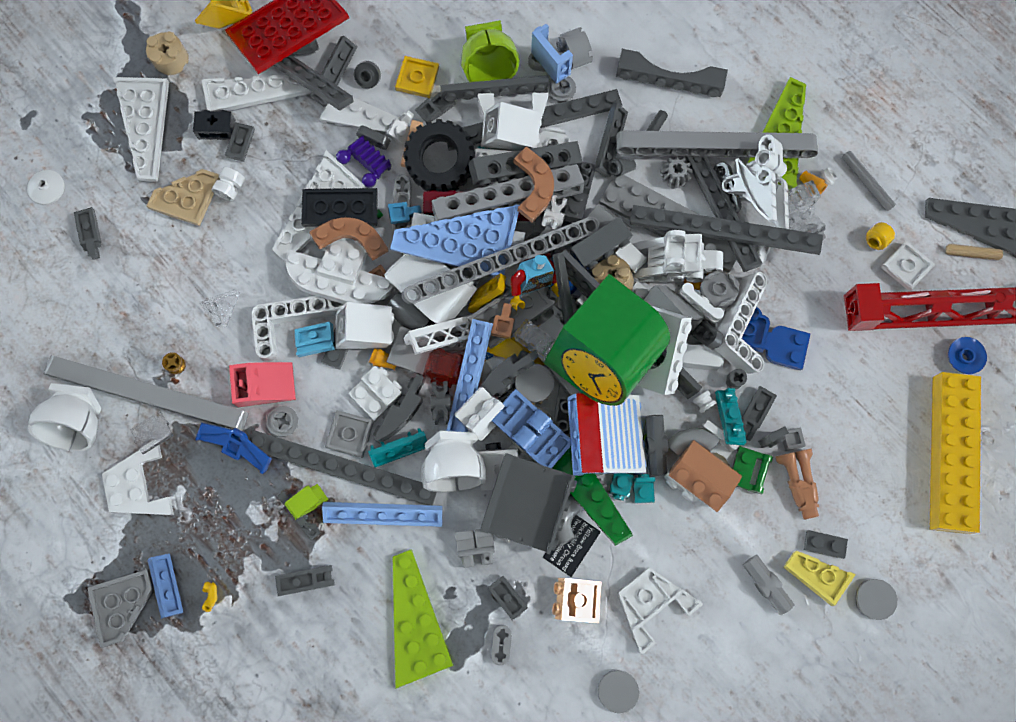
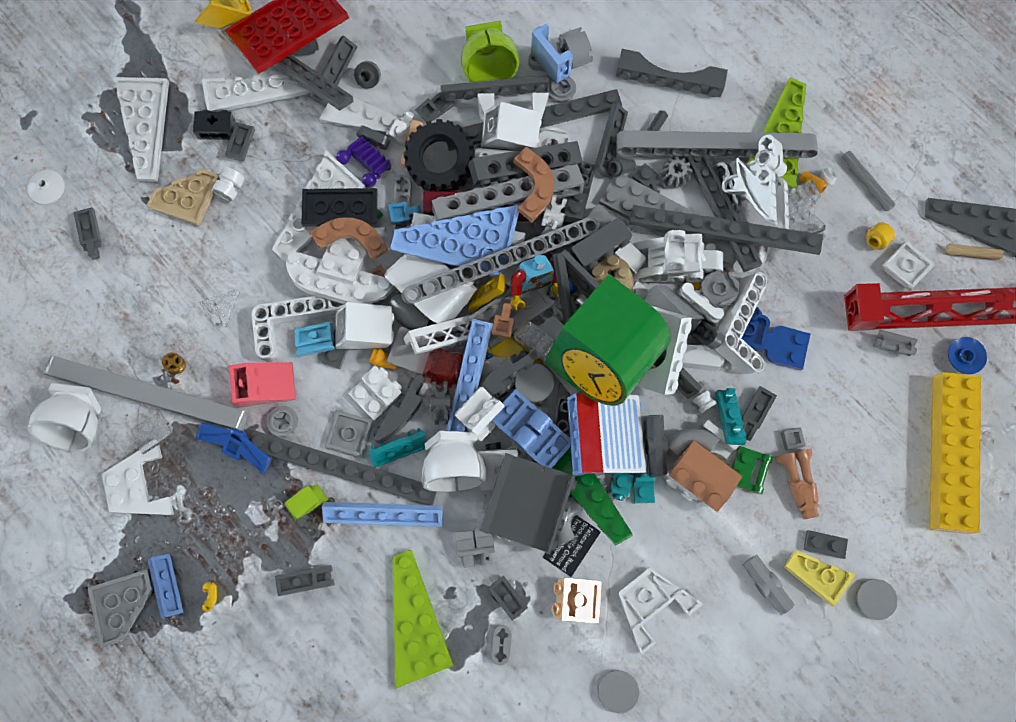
(166, 53): tan brick -> none
(417, 77): yellow tile -> none
(648, 177): none -> dark grey plate
(741, 374): dark grey bush -> none
(774, 438): dark grey plate -> none
(896, 343): none -> light grey hinge

